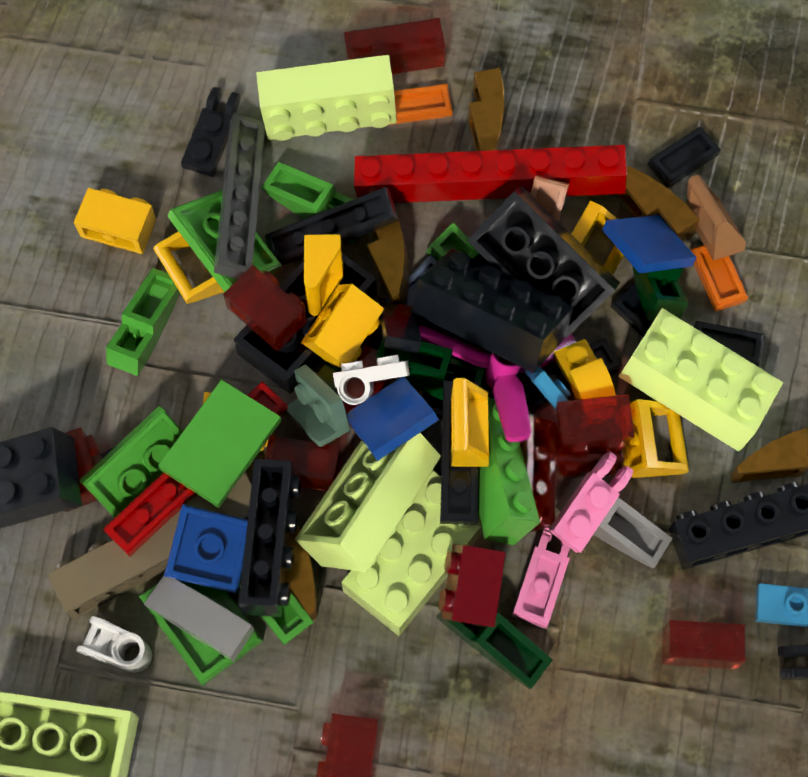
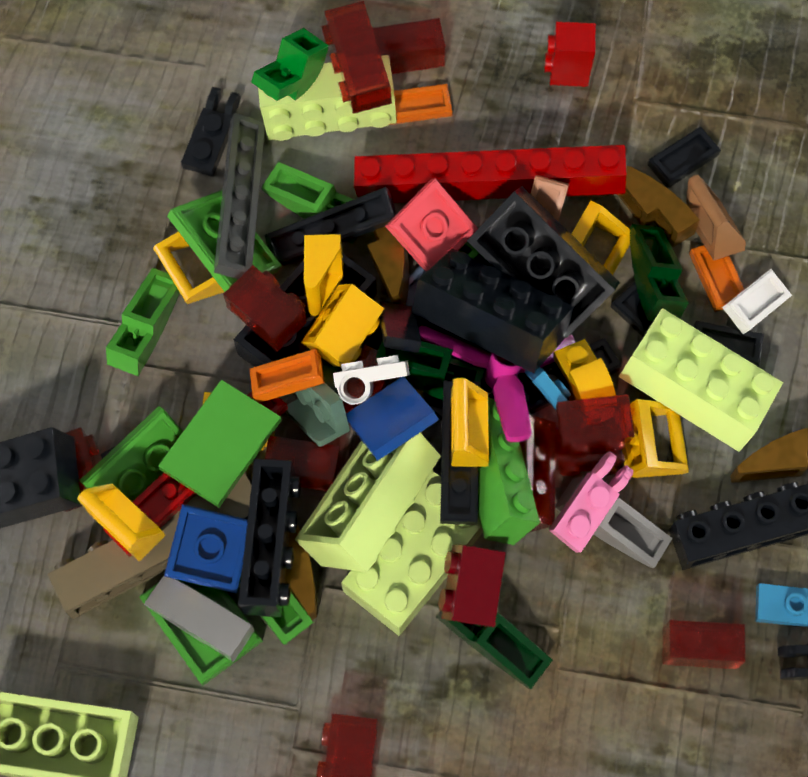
(109, 643): white piece -> none
(115, 220): yellow brick -> none
(121, 519): none -> yellow tile
(286, 376): none -> orange tile
(296, 66): none -> green brick
(356, 57): none -> clear red brick
(431, 225): none -> coral tile
(486, 113): pearl gold slope -> none
(541, 583): bright pink hinge -> none
(570, 54): none -> red brick
(649, 243): blue tile -> none
(757, 301): none -> white tile

